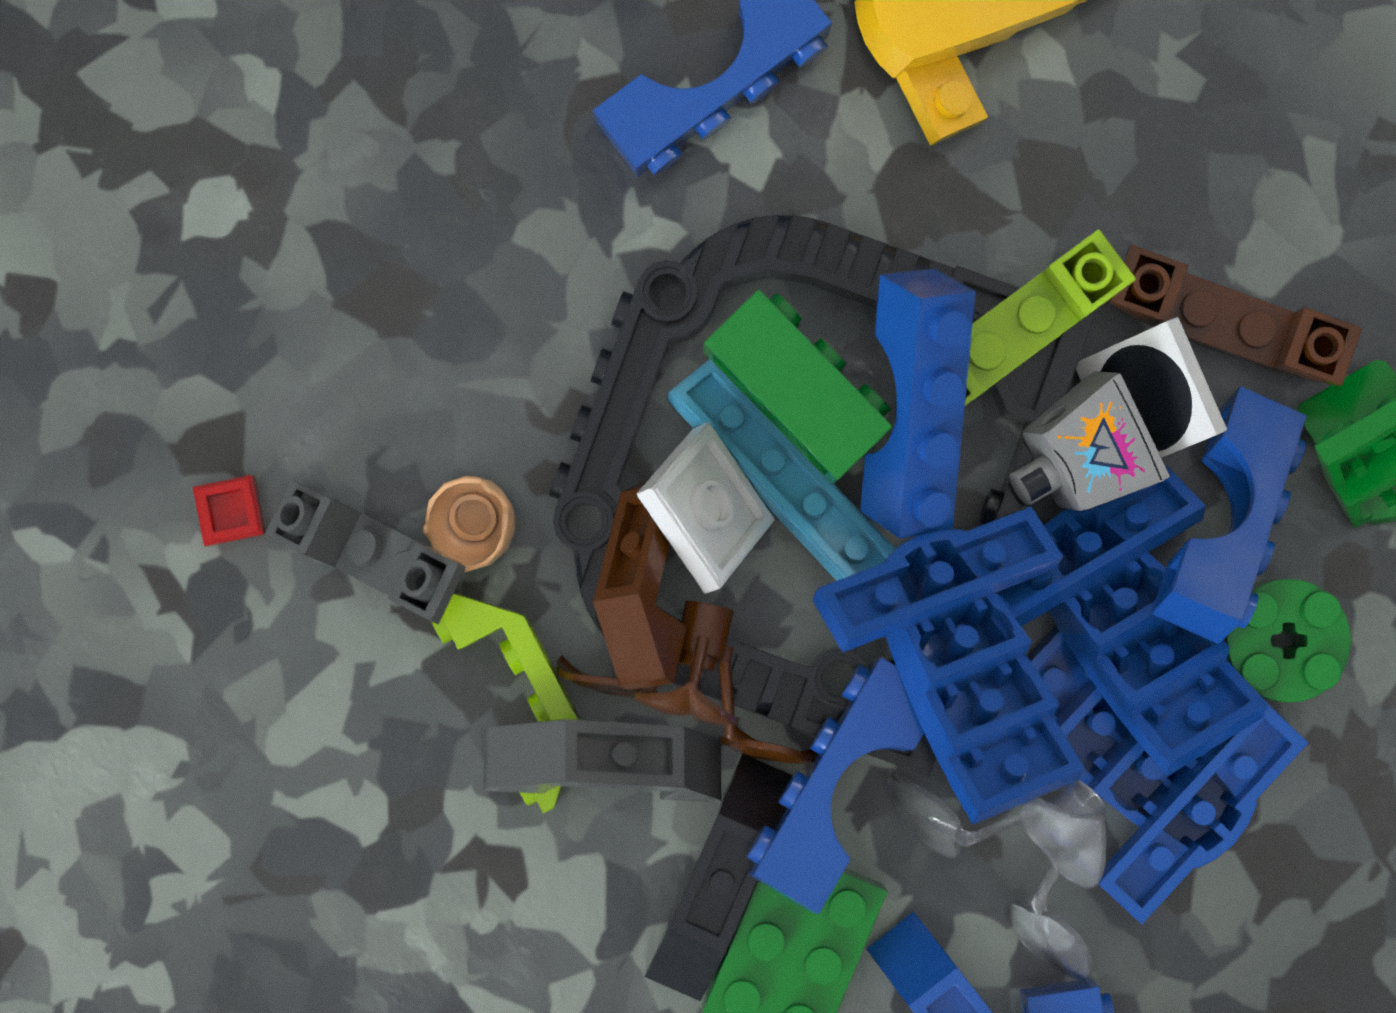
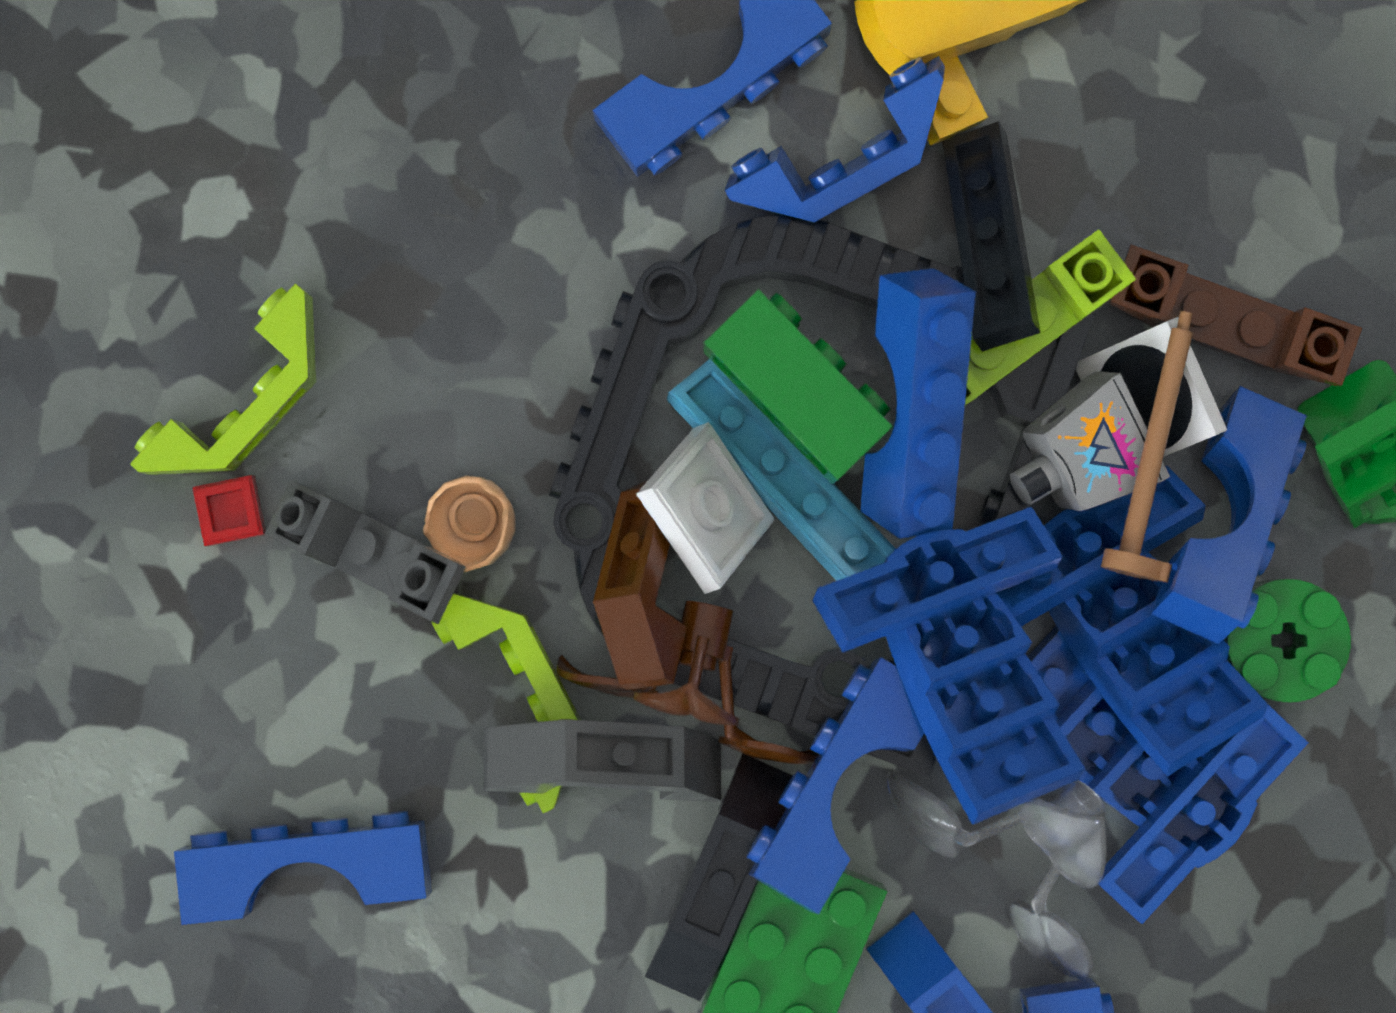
(224, 877): none -> blue arch
(290, 329): none -> lime slope
(775, 185): none -> blue slope
(991, 236): none -> black plate
(1128, 558): none -> medium nougat piece

